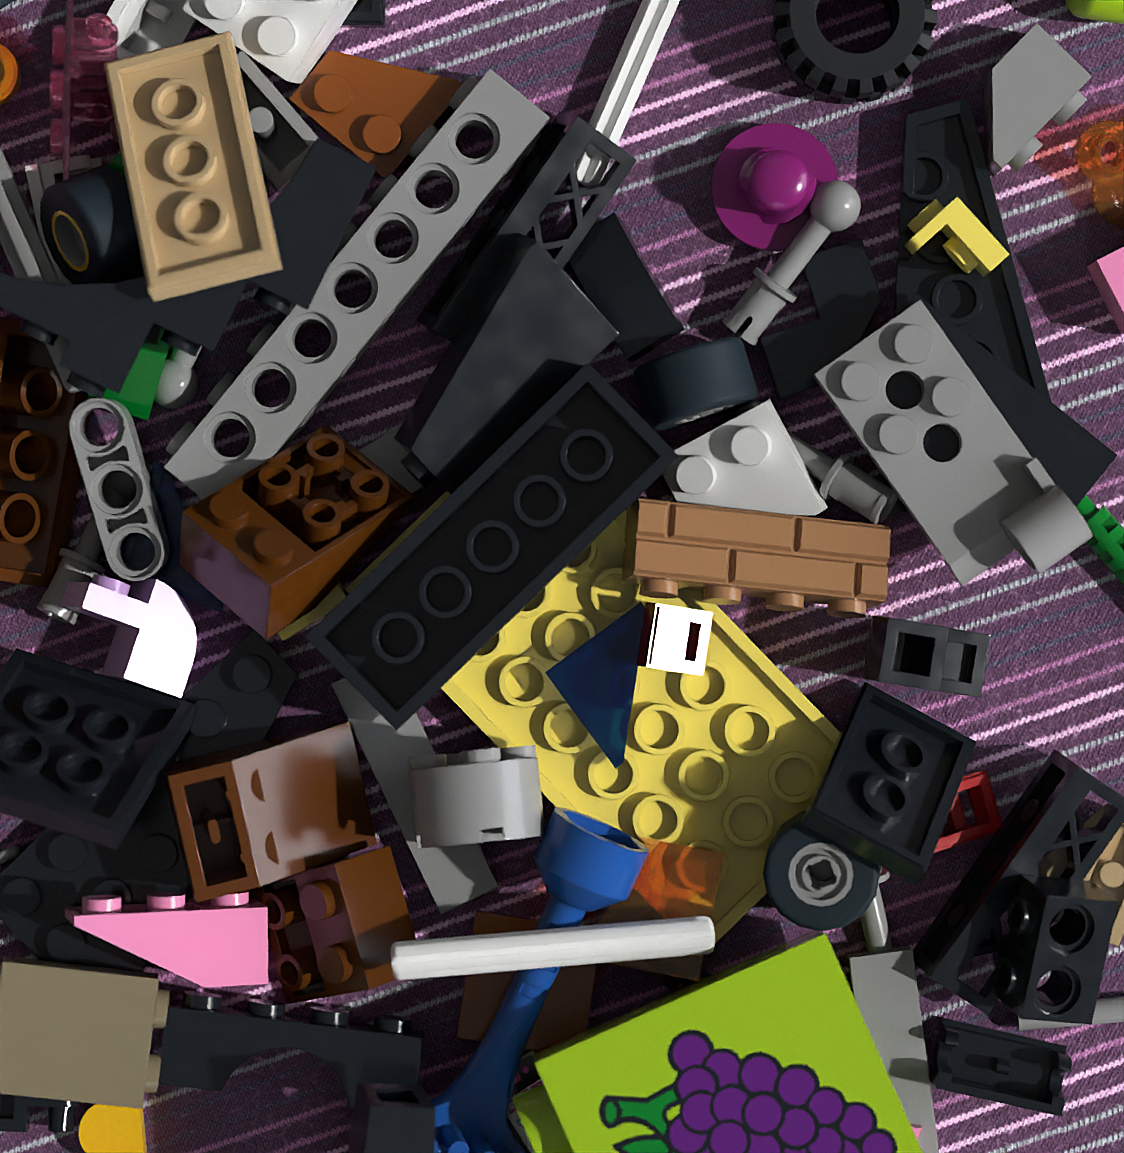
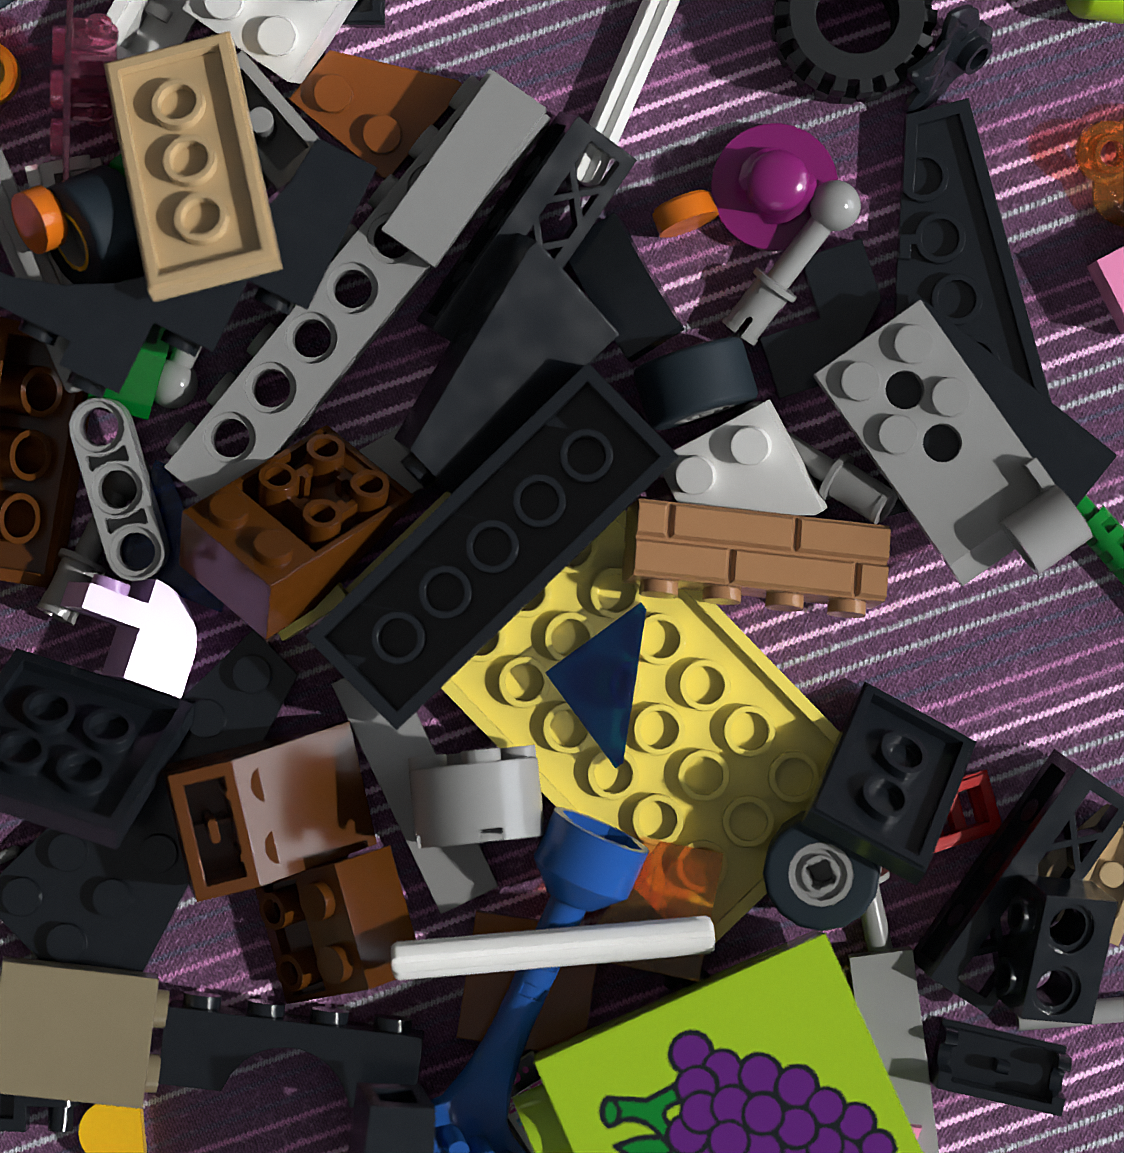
(39, 219): none -> orange tile
(202, 941): bright pink slope -> none
(464, 169): none -> light grey tile
(674, 638): tile -> none
(685, 213): none -> orange tile
(926, 656): black brick -> none
(959, 50): none -> black plate
(969, 241): light yellow bracket -> none
(1026, 91): light grey slope -> none

